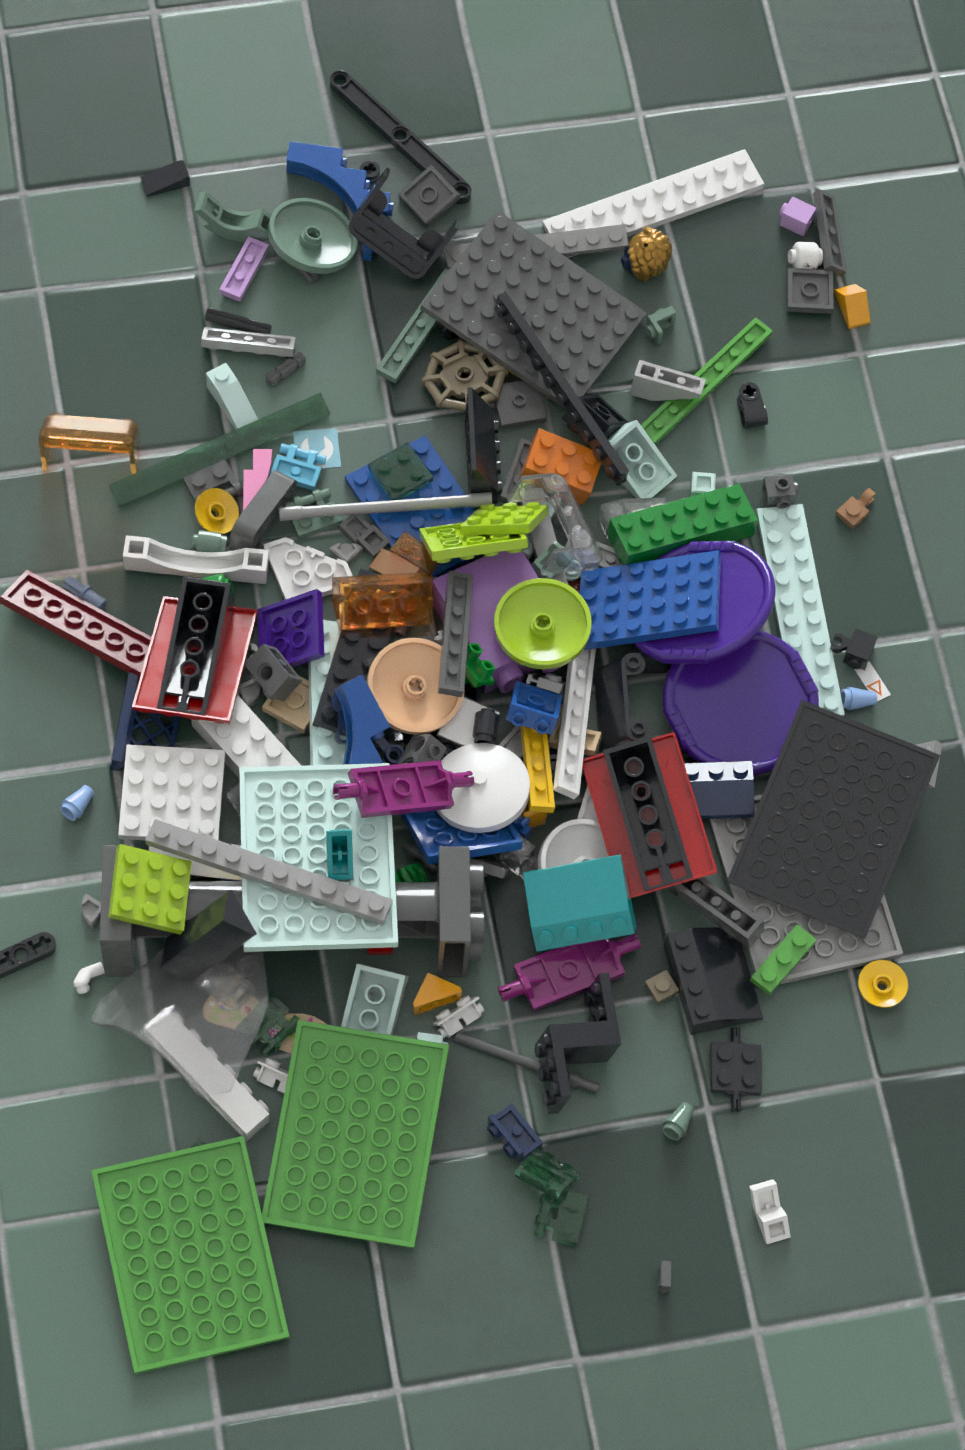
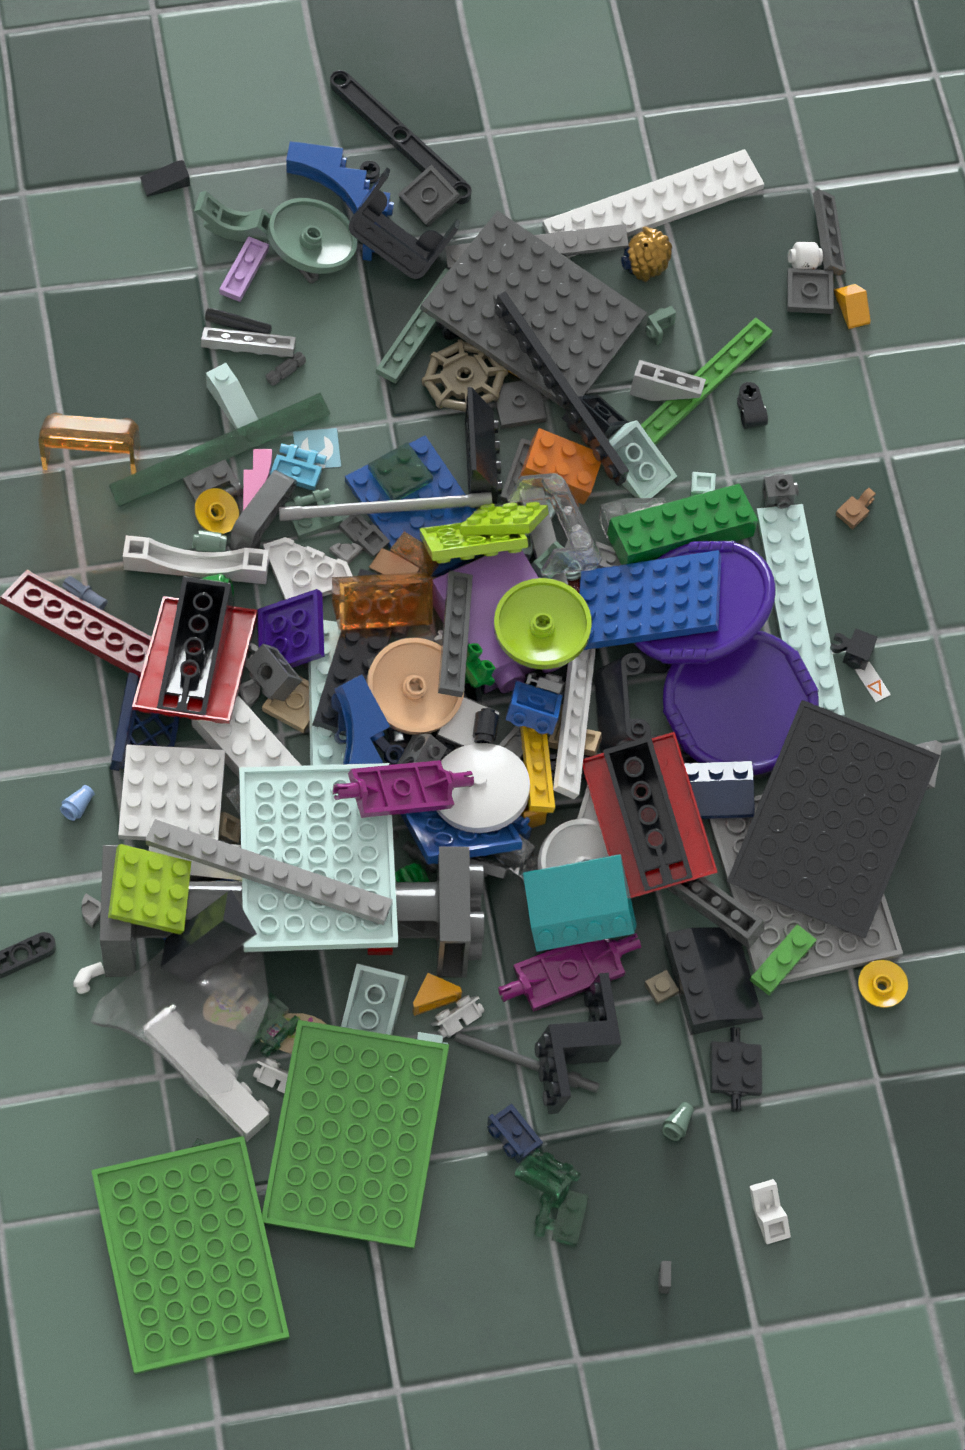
(229, 828): none -> dark tan plate
(339, 854): teal slope -> none
(797, 216): lavender brick -> none
(857, 698): light blue cone -> none

